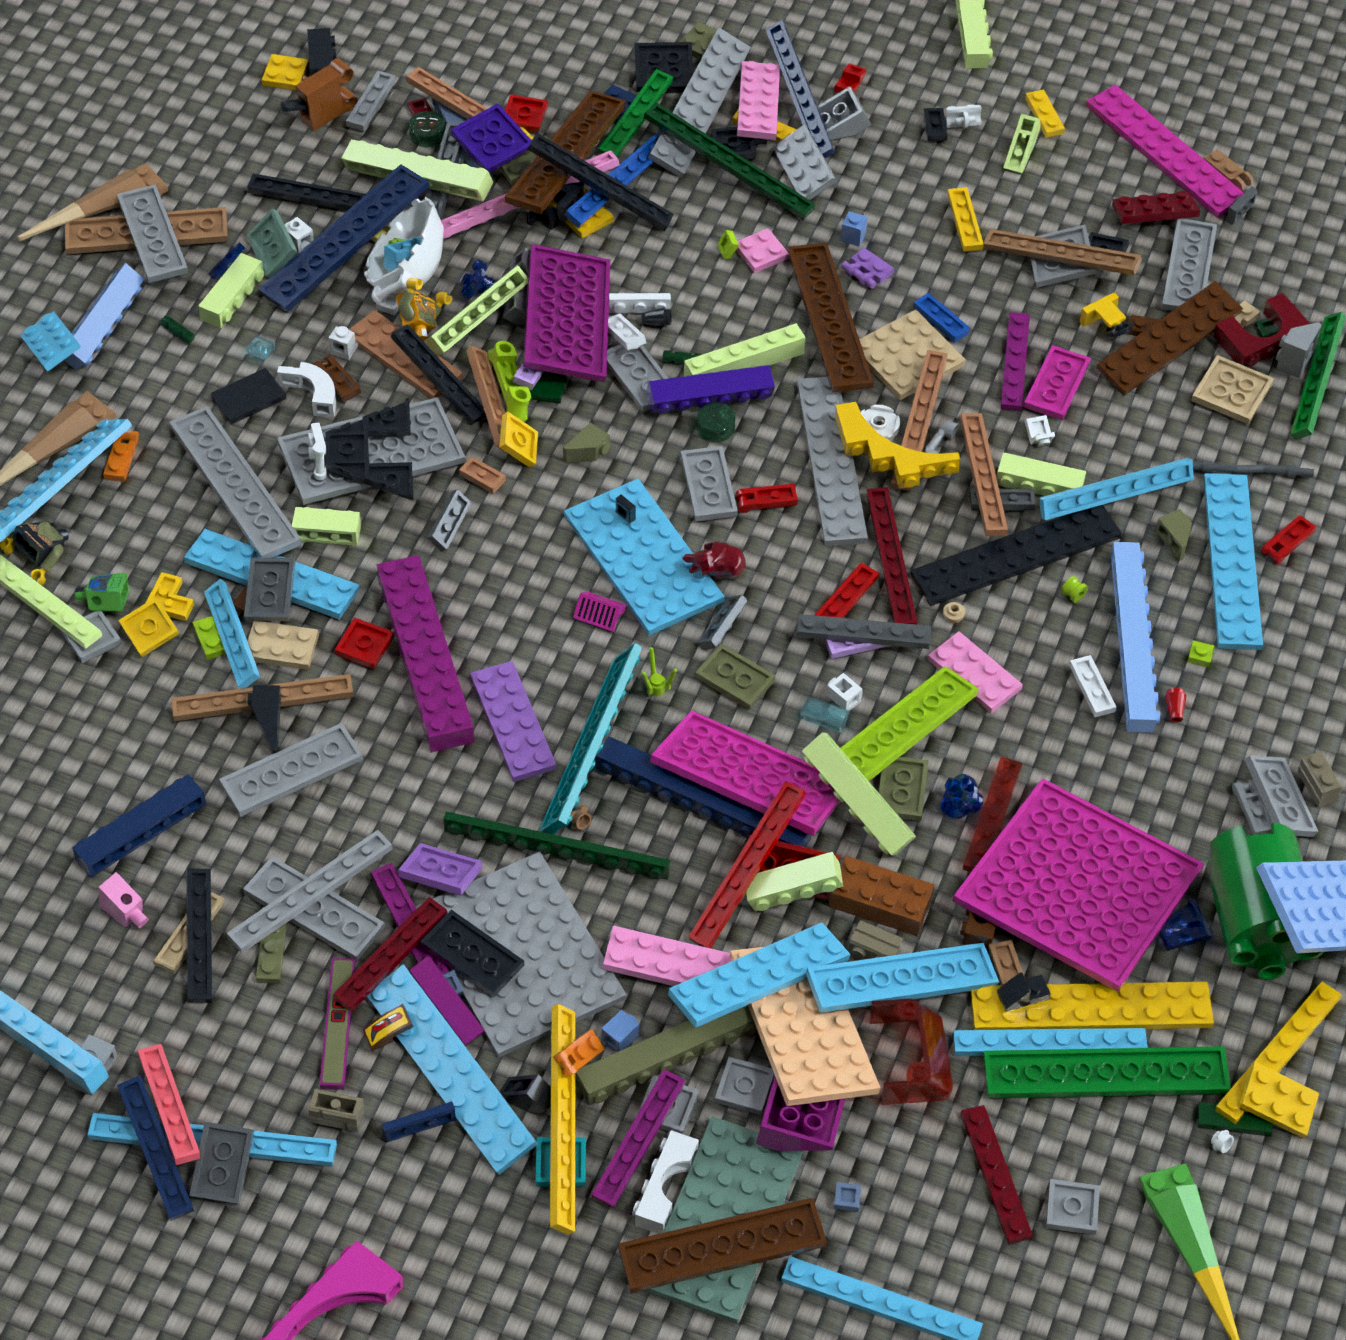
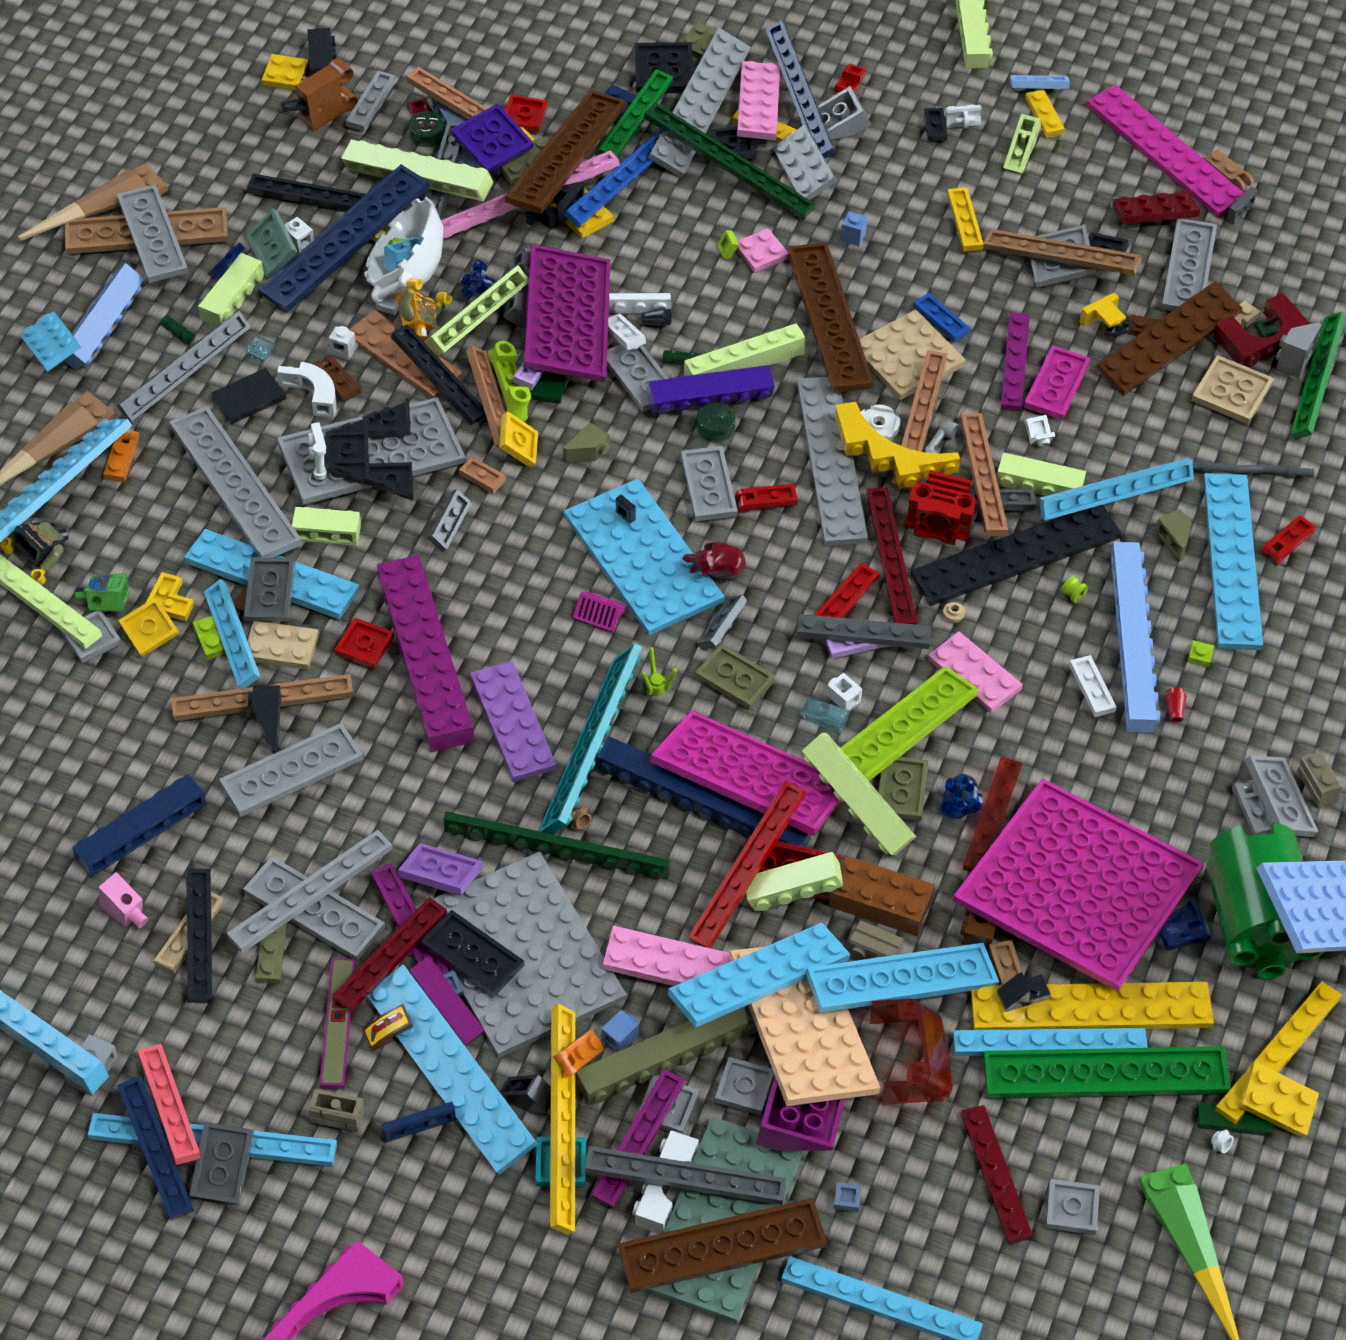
(183, 366): none -> plate
(600, 181): black plate -> none
(685, 1175): none -> dark grey plate
(871, 266): medium lavender plate -> none
(941, 508): none -> red piece
(1057, 83): none -> light blue plate

